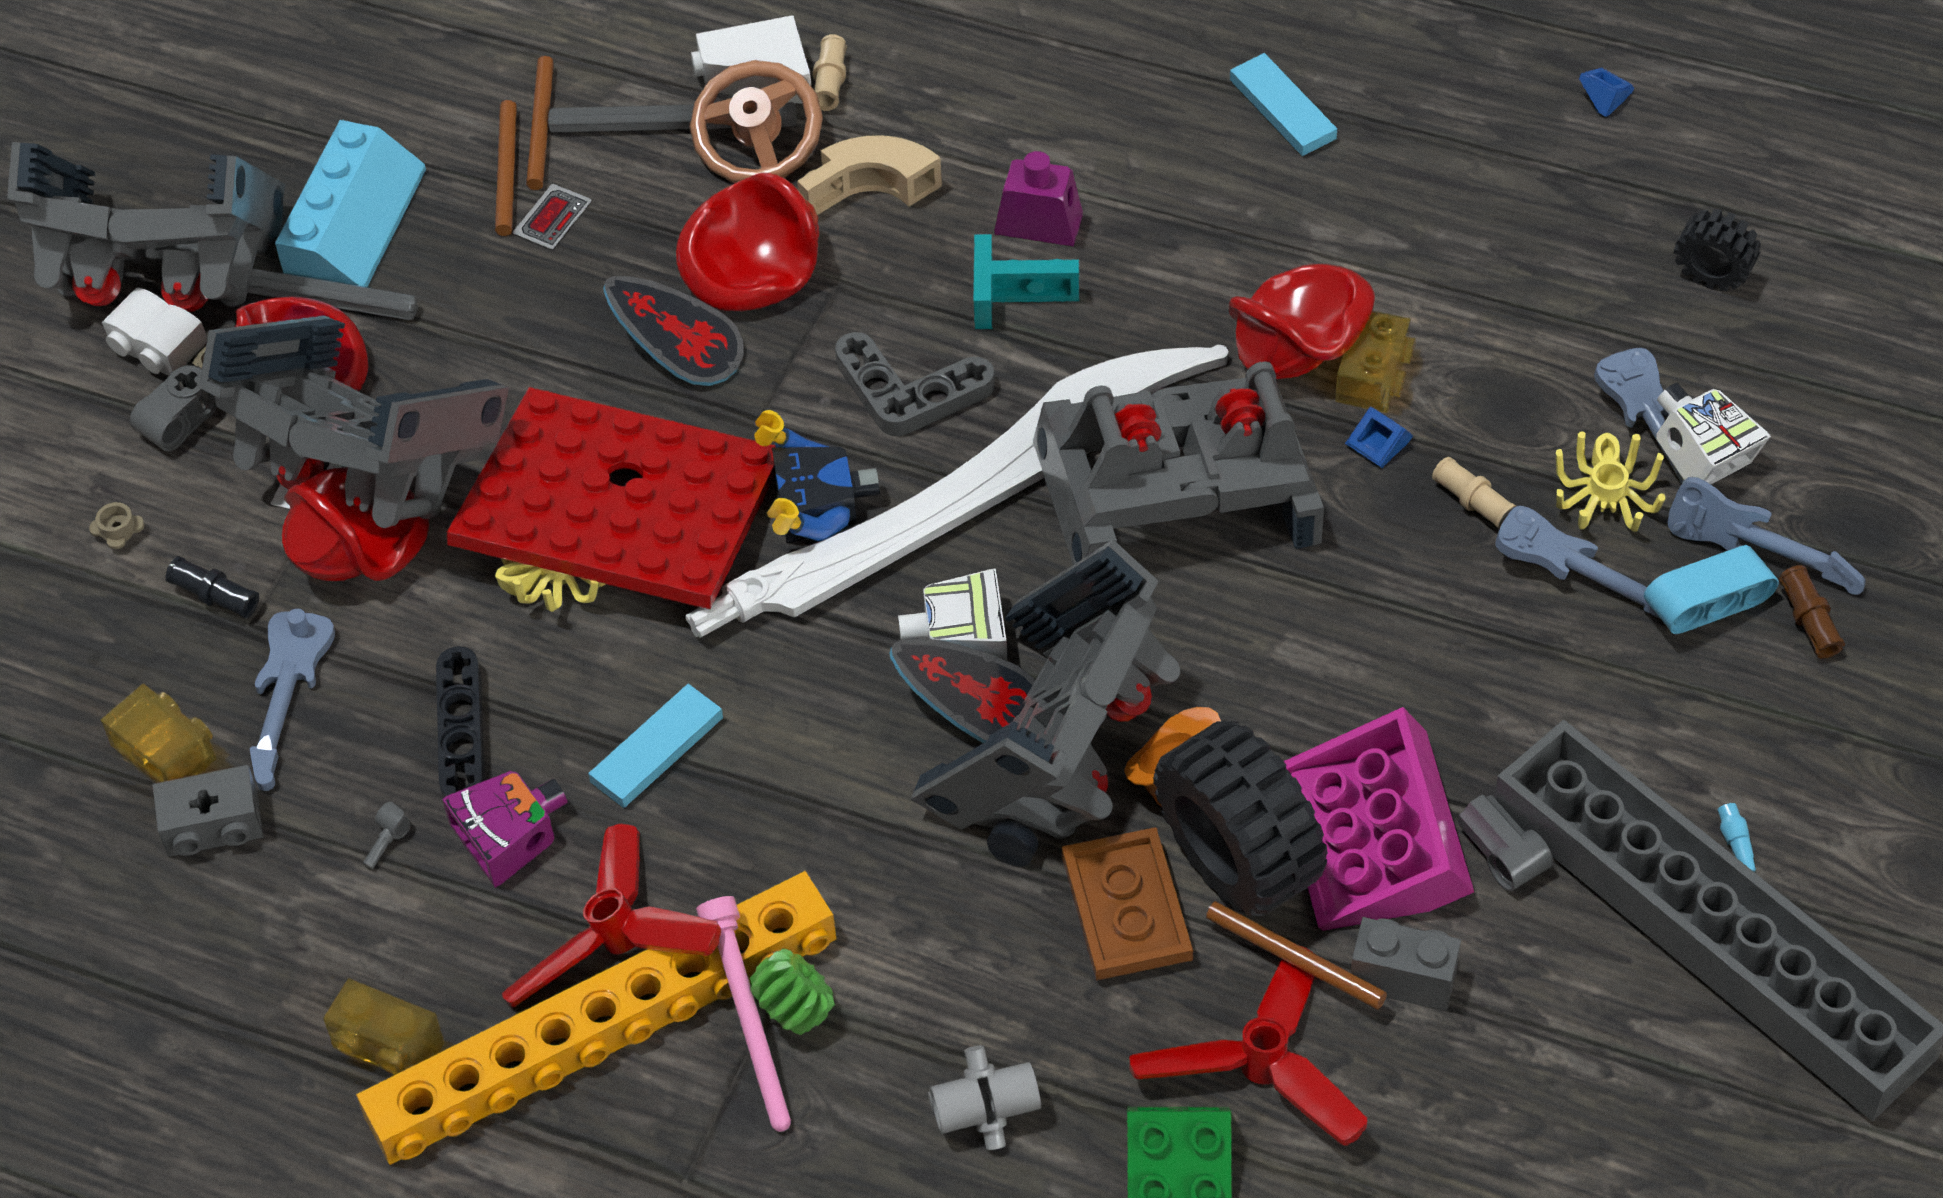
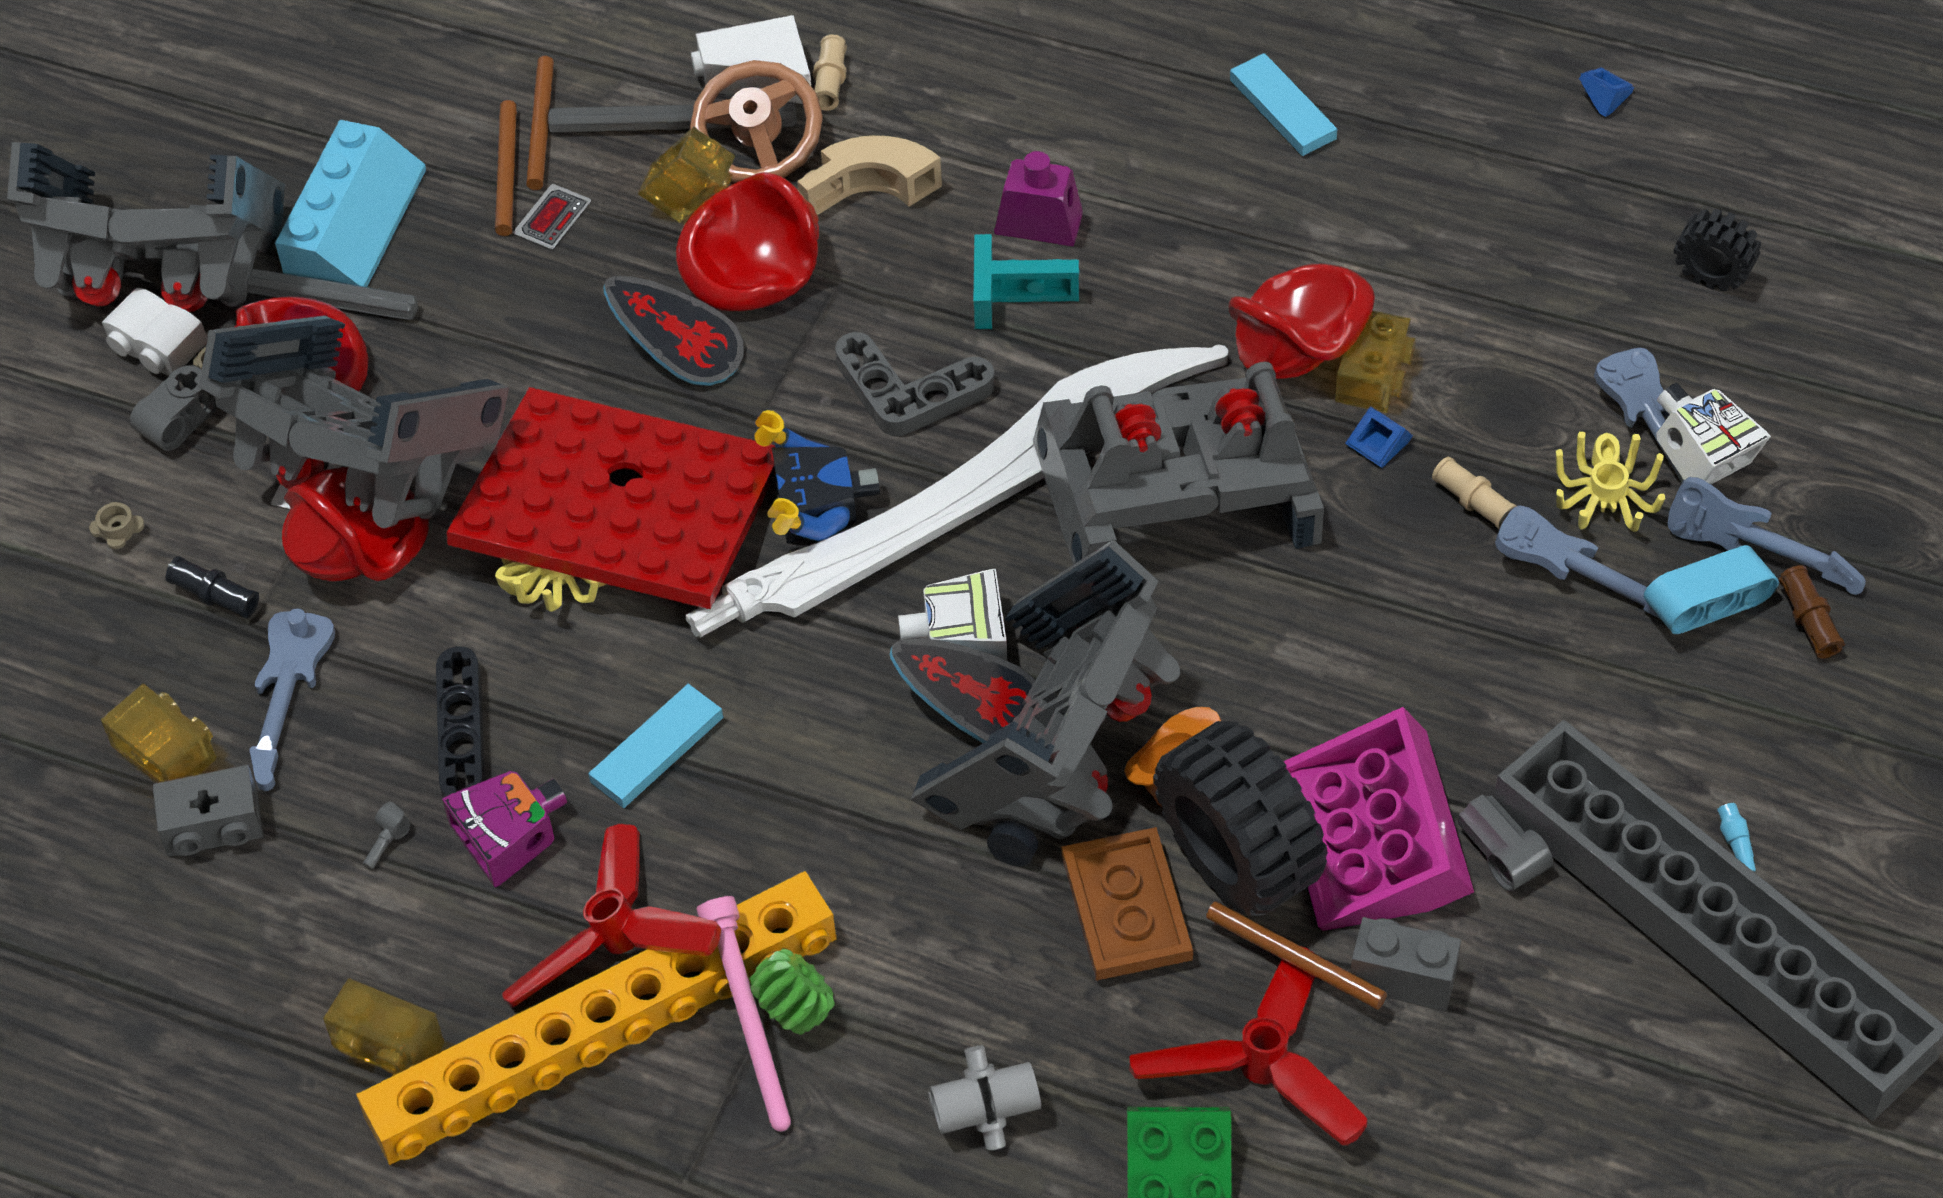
(687, 174): none -> clear yellow brick

